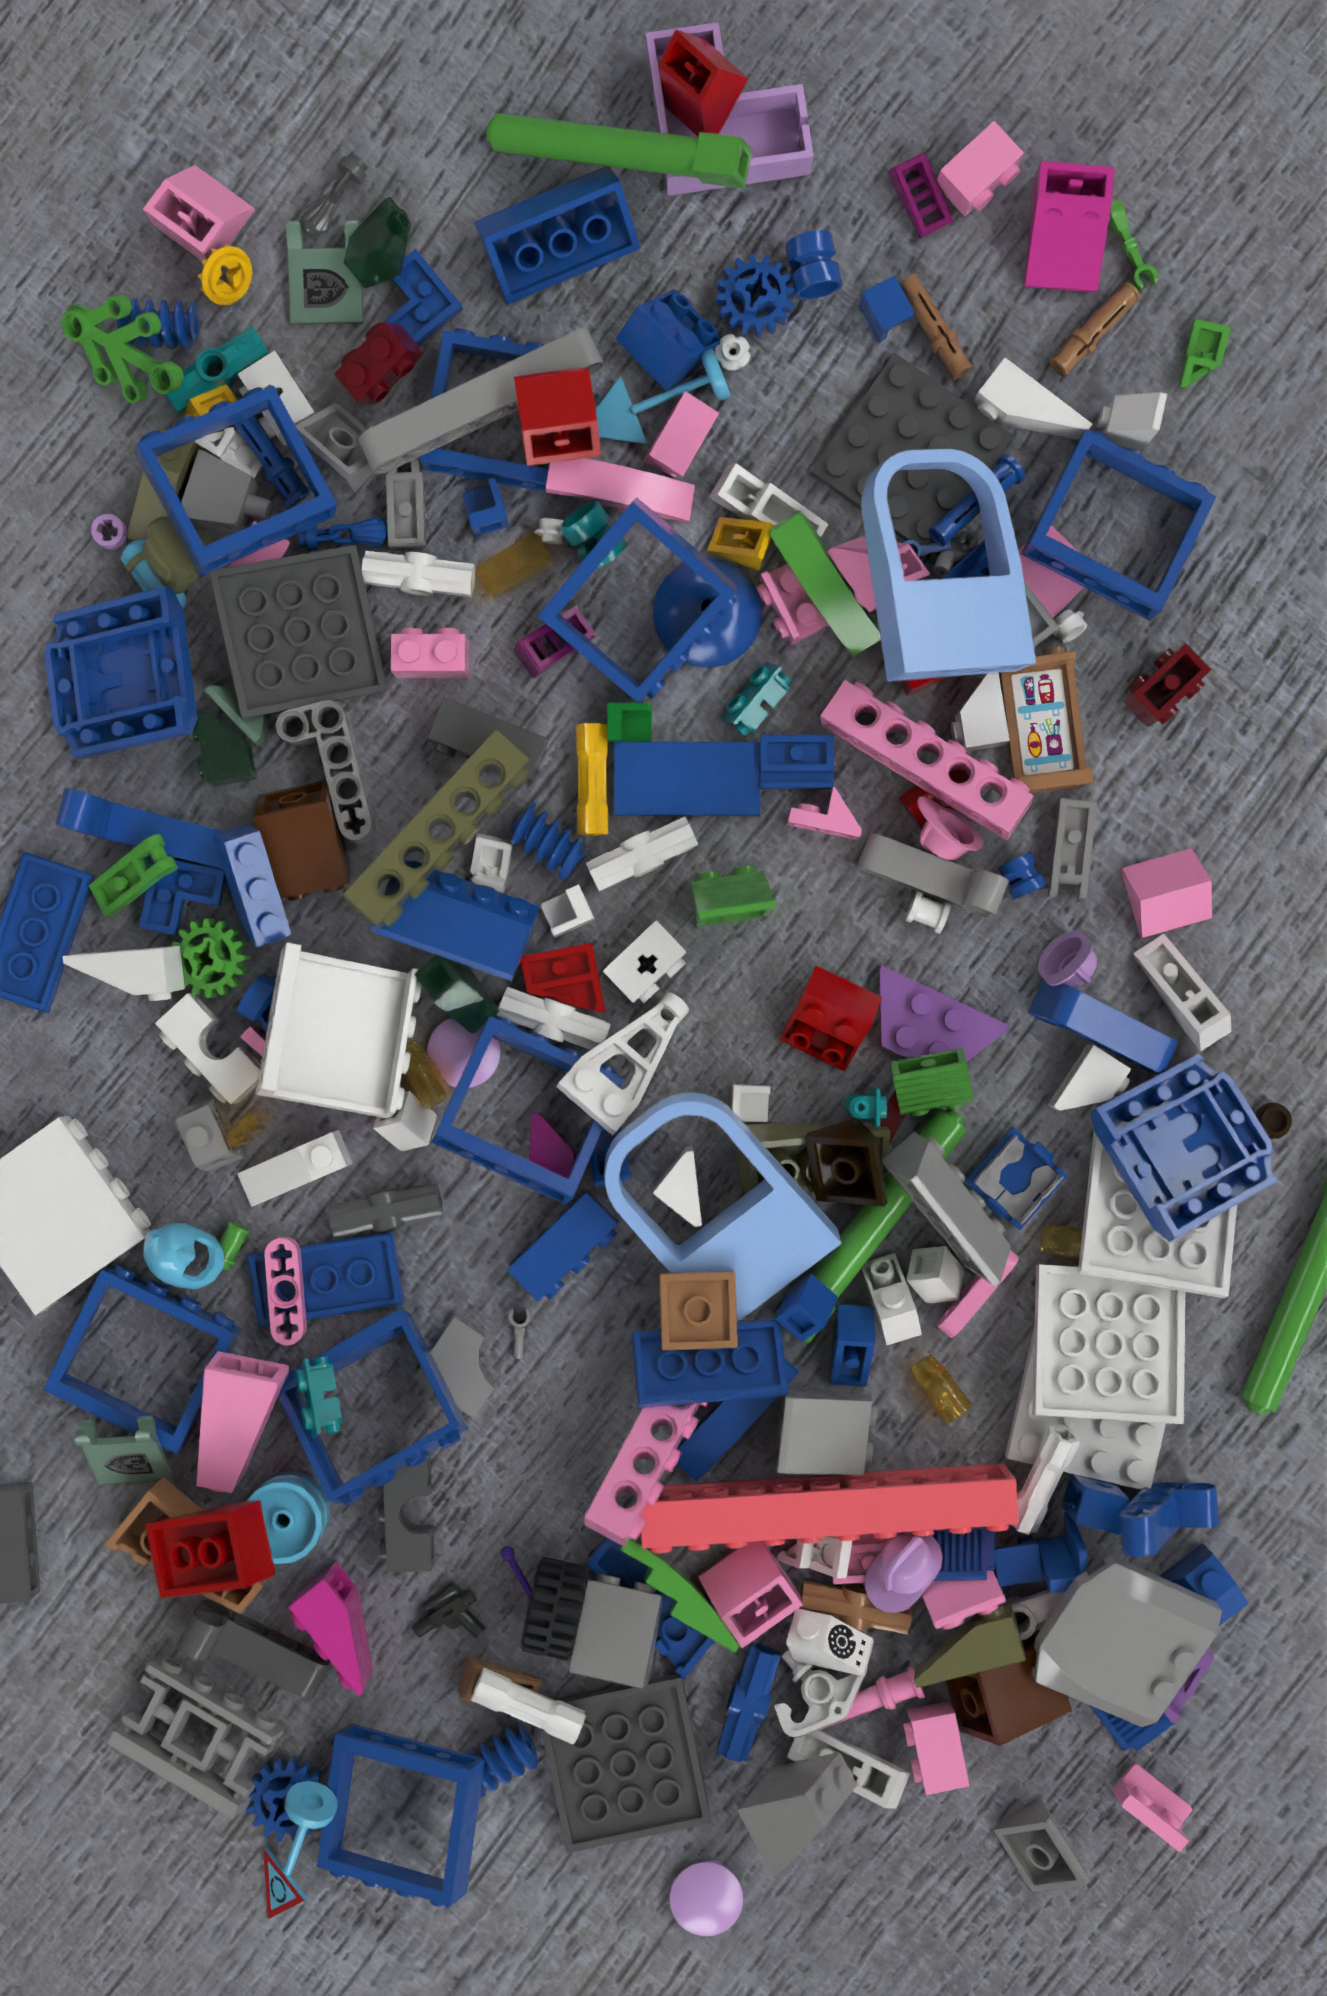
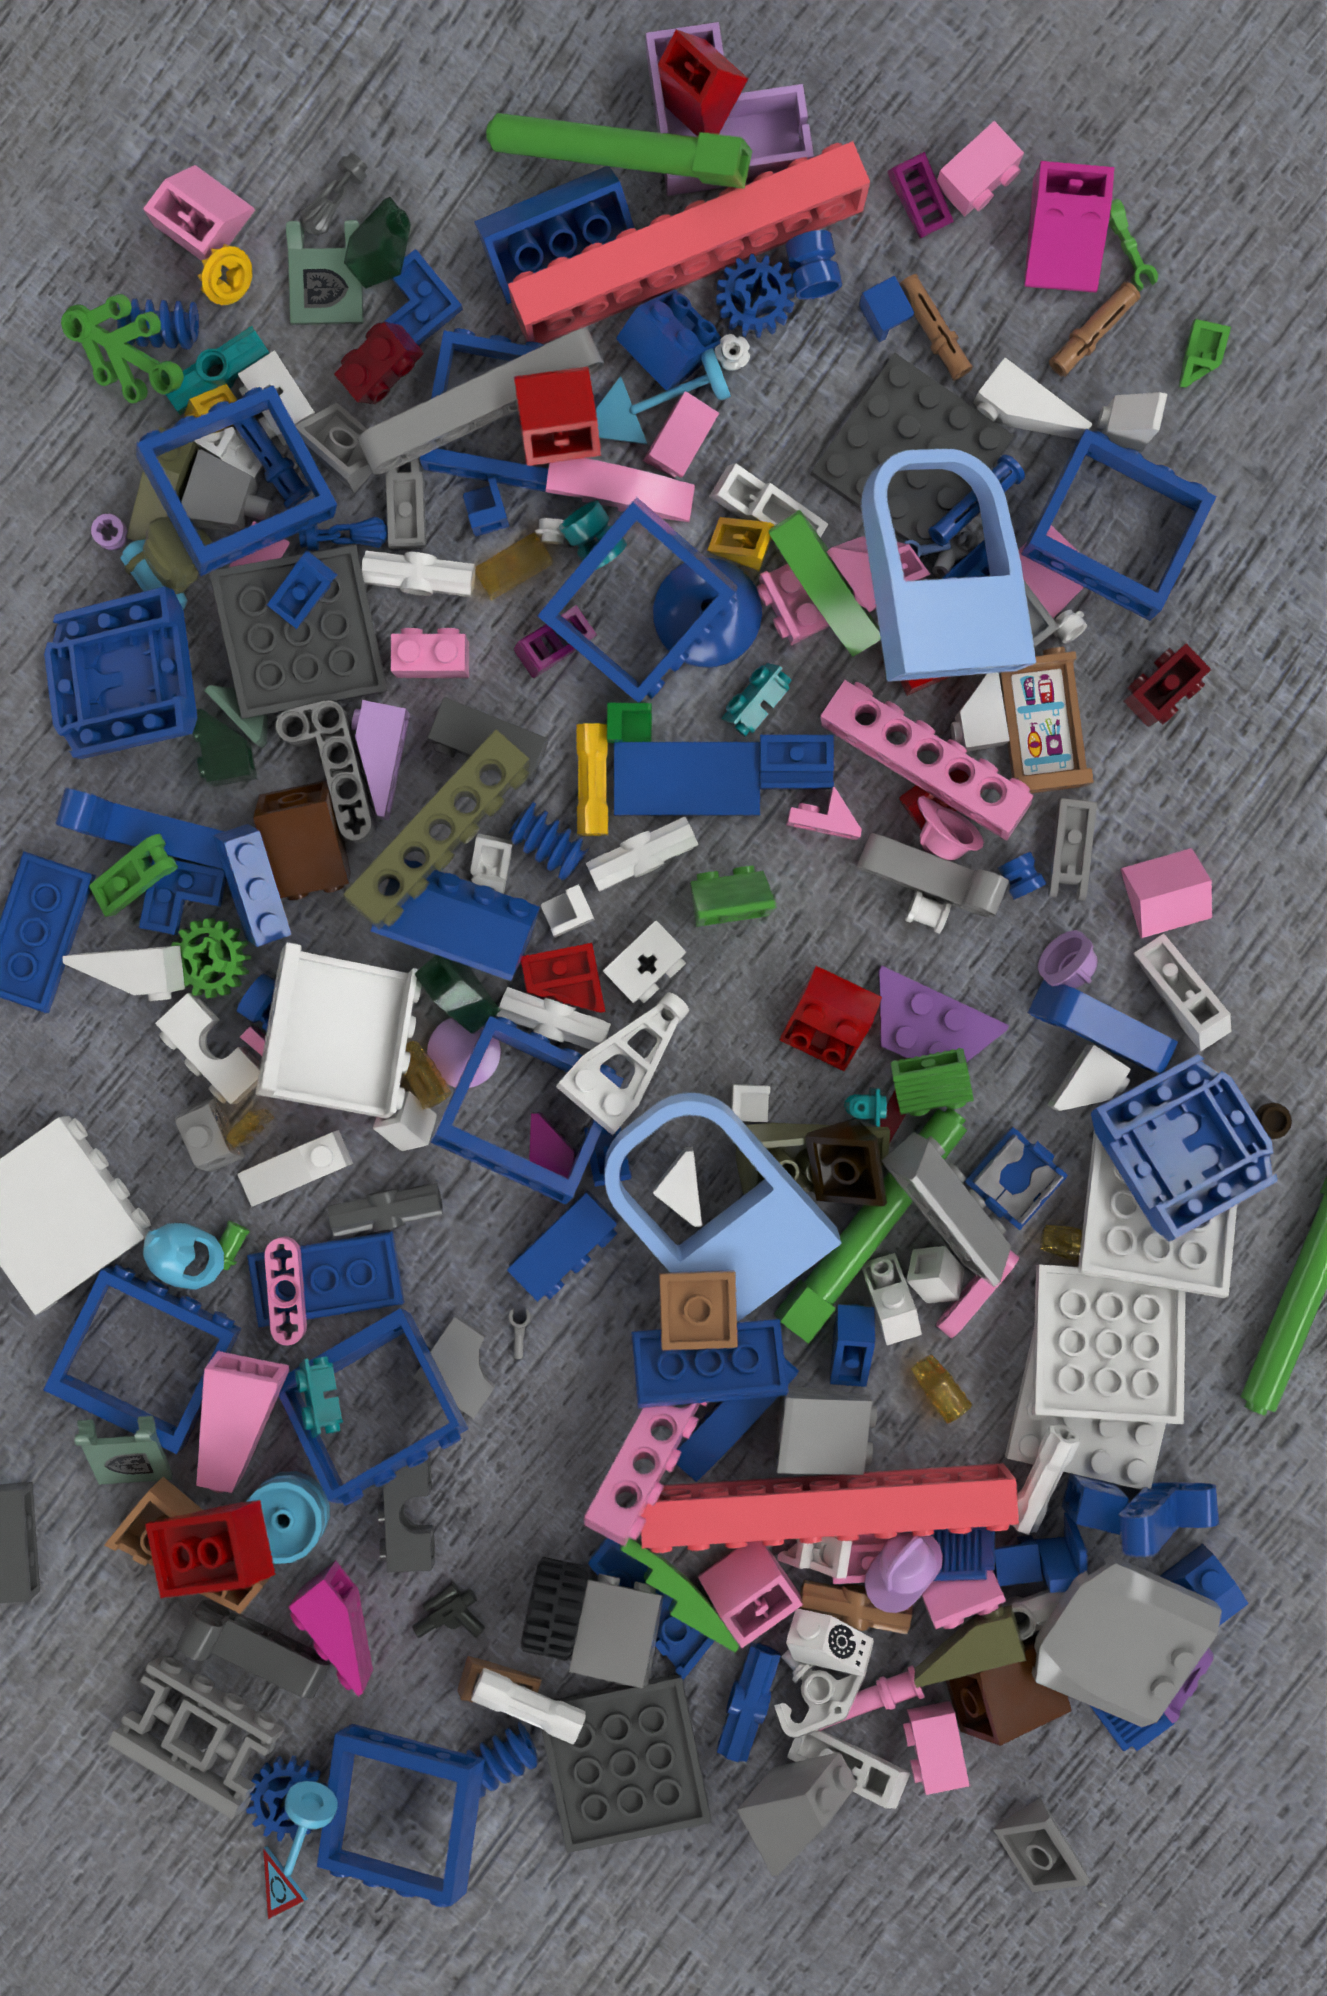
(302, 589): none -> blue slope
(381, 741): none -> lavender slope
(507, 1553): dark purple hinge -> none
(689, 244): none -> coral brick
(706, 1898): lavender dish -> none
(806, 1307): blue panel -> none
(1153, 1804): bright pink bracket -> none

